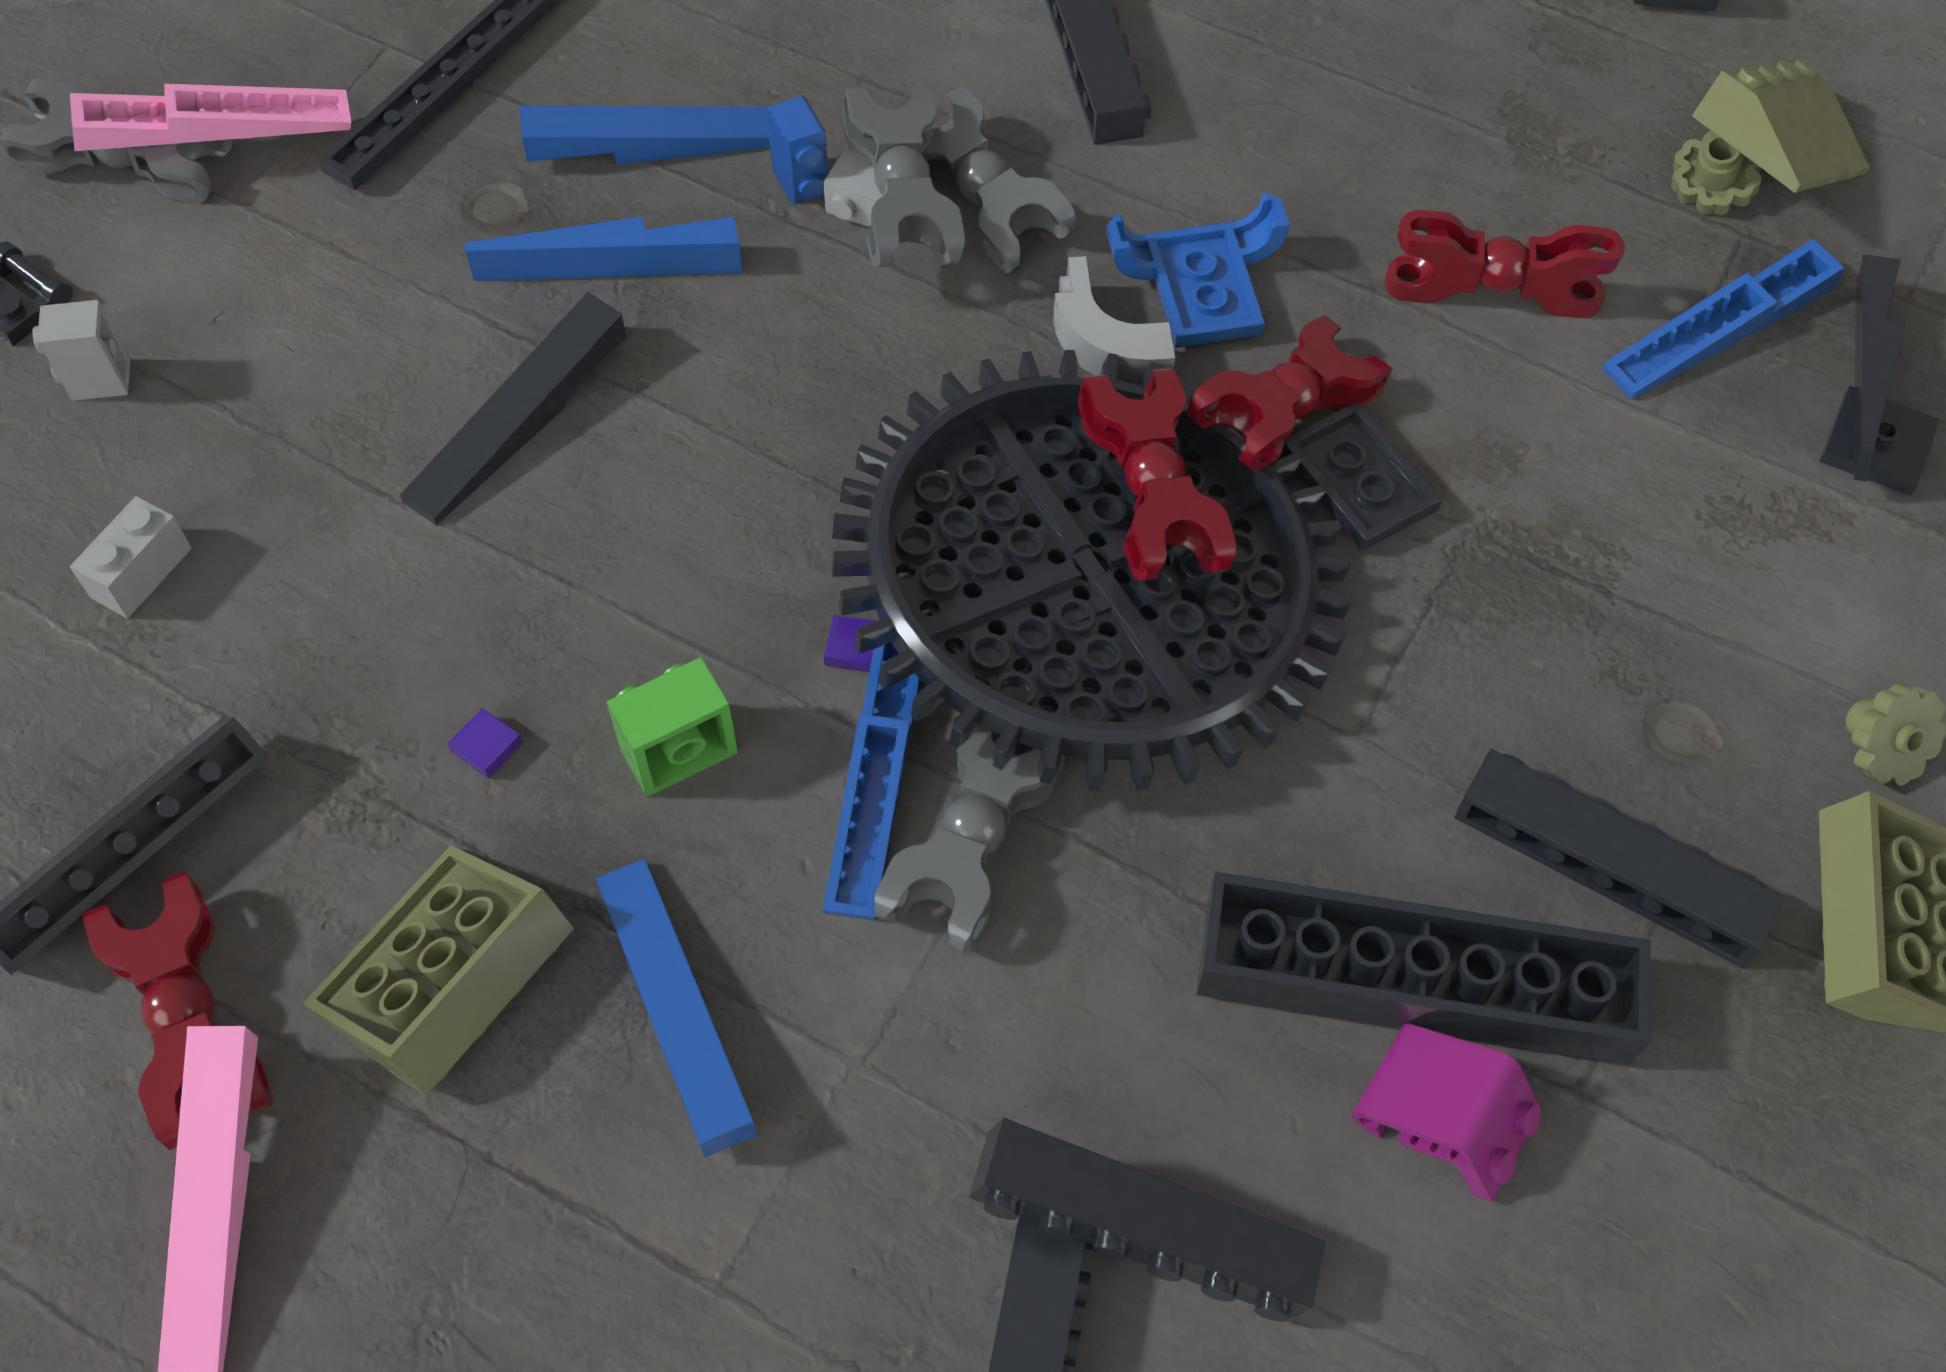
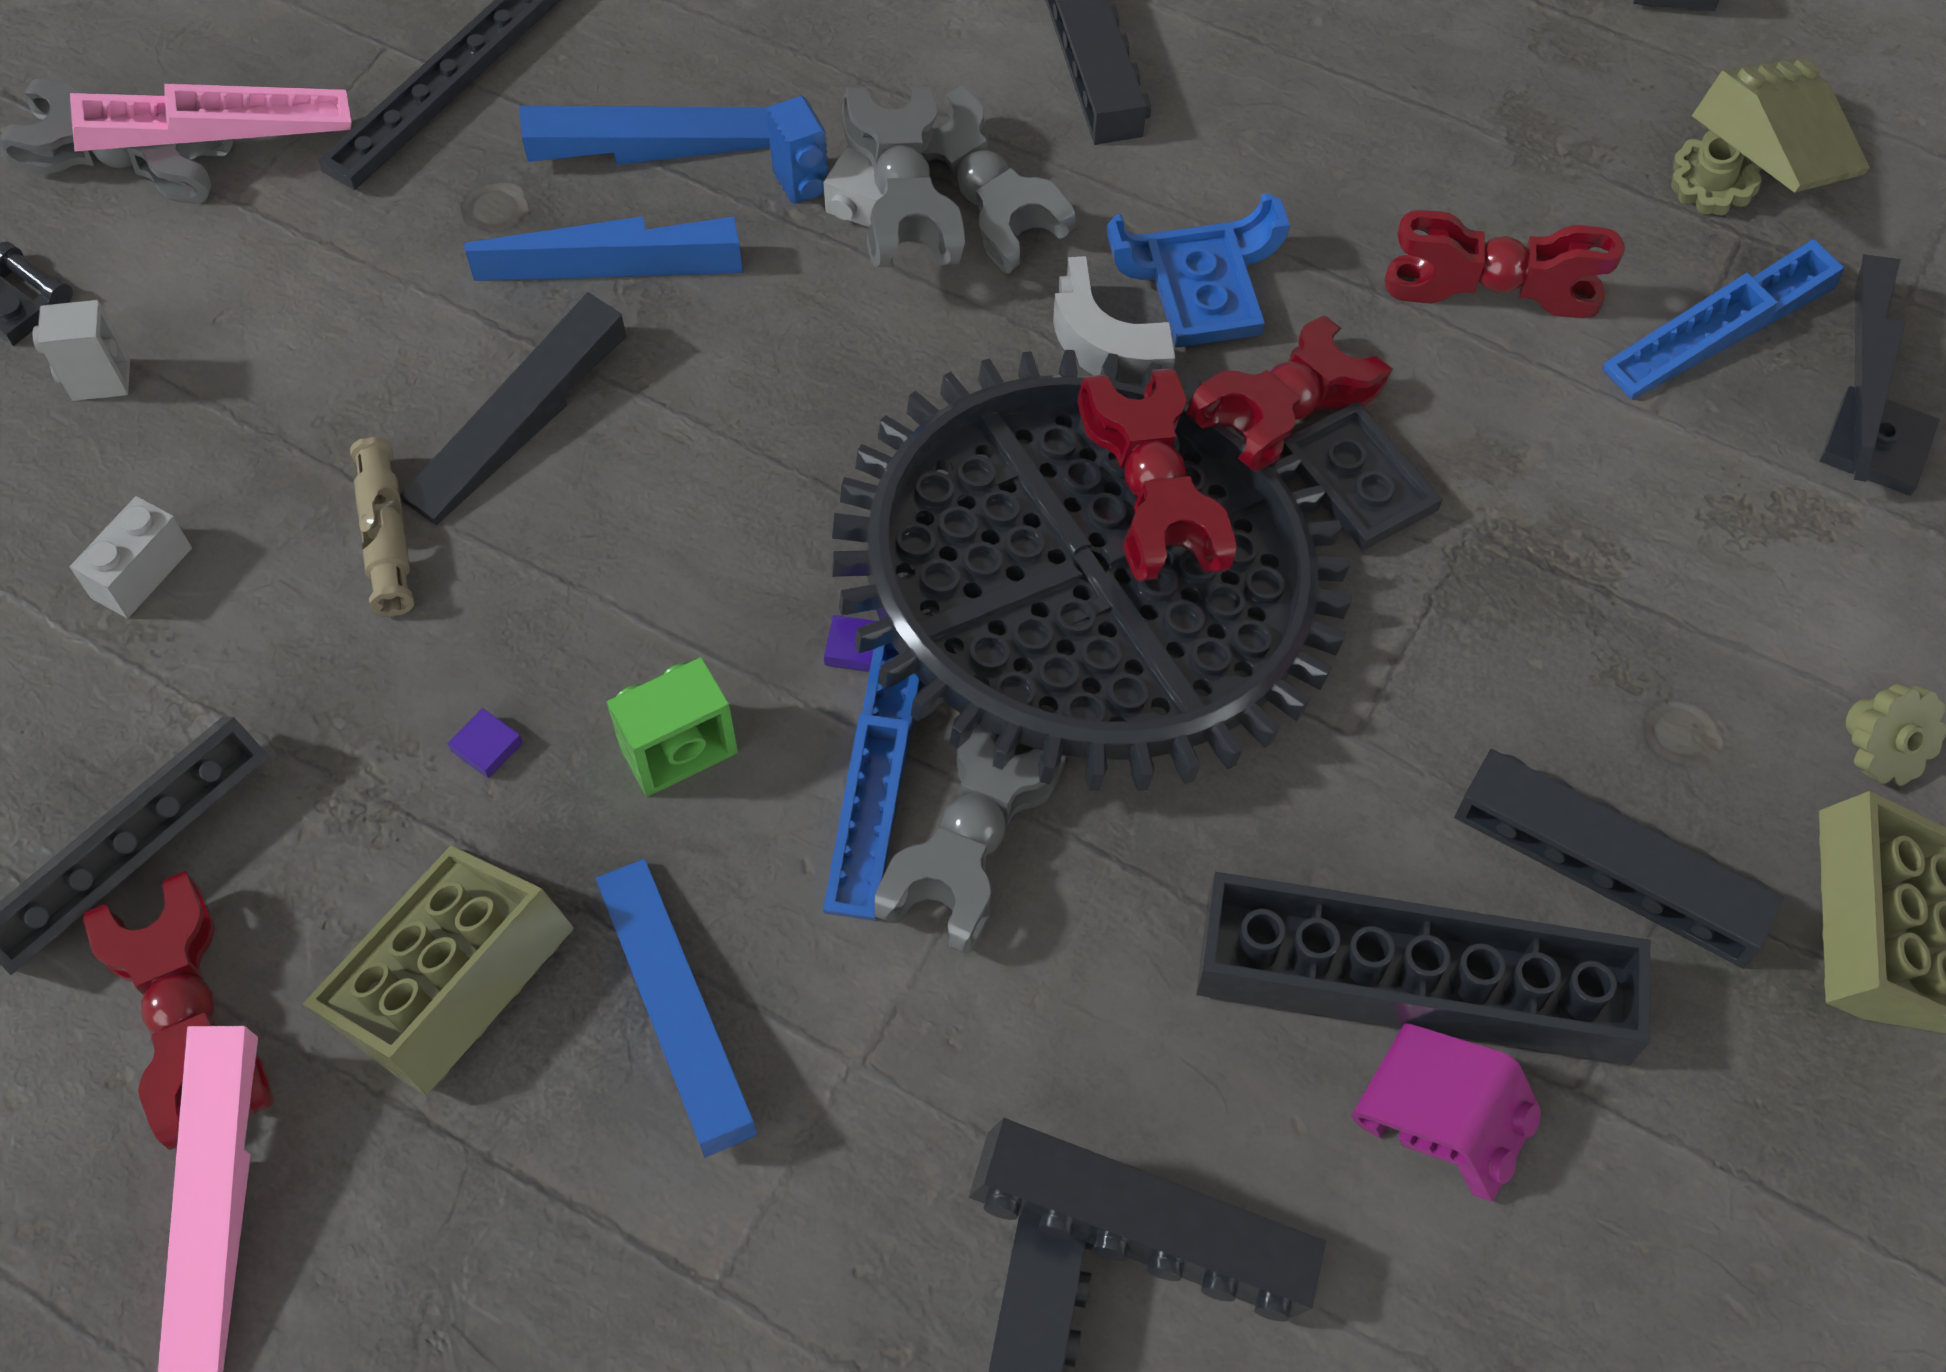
(381, 527): none -> dark tan piece

